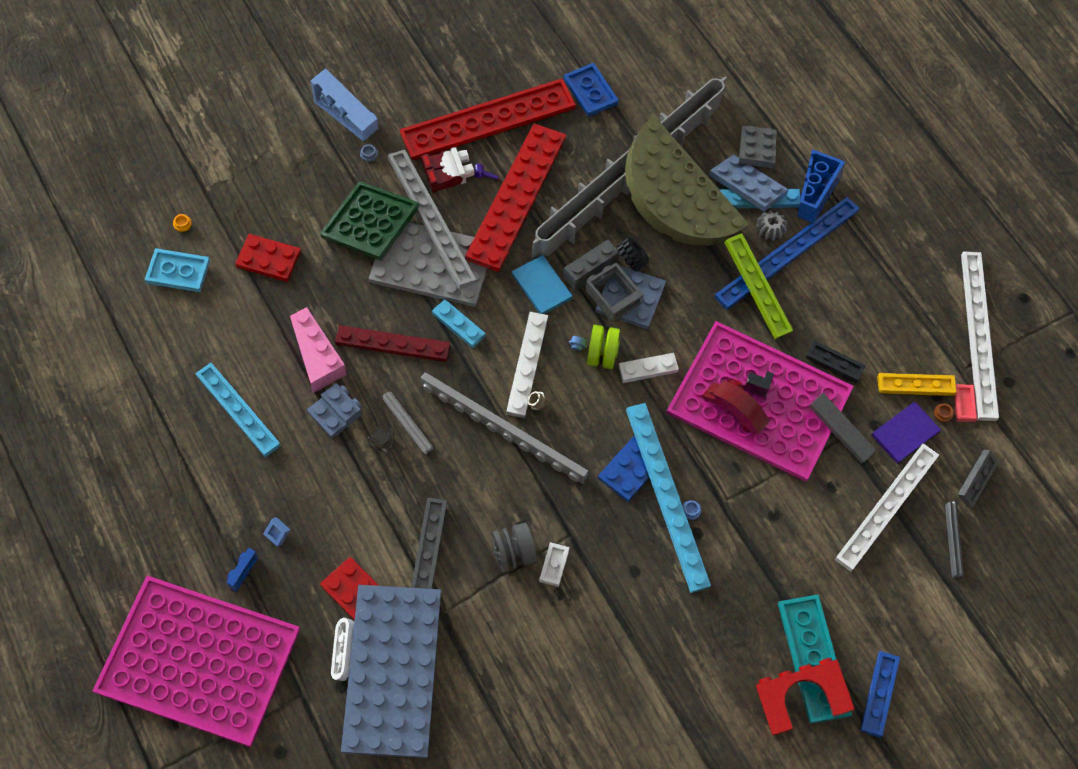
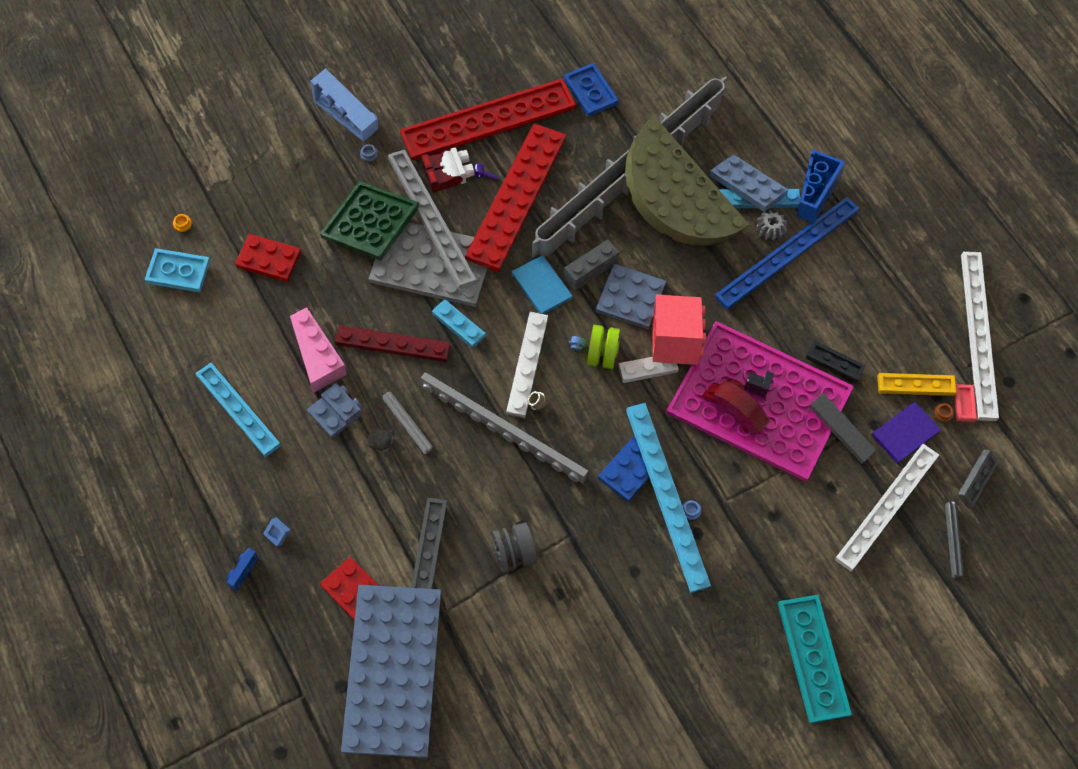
(197, 661): dark pink plate -> none
(342, 649): white plate -> none
(554, 564): white plate -> none
(624, 306): dark grey window -> none
(632, 253): black tyre -> none
(678, 329): none -> coral container
(757, 146): dark grey plate -> none
(758, 286): lime plate -> none
(826, 676): red arch -> none
(880, 694): blue plate -> none

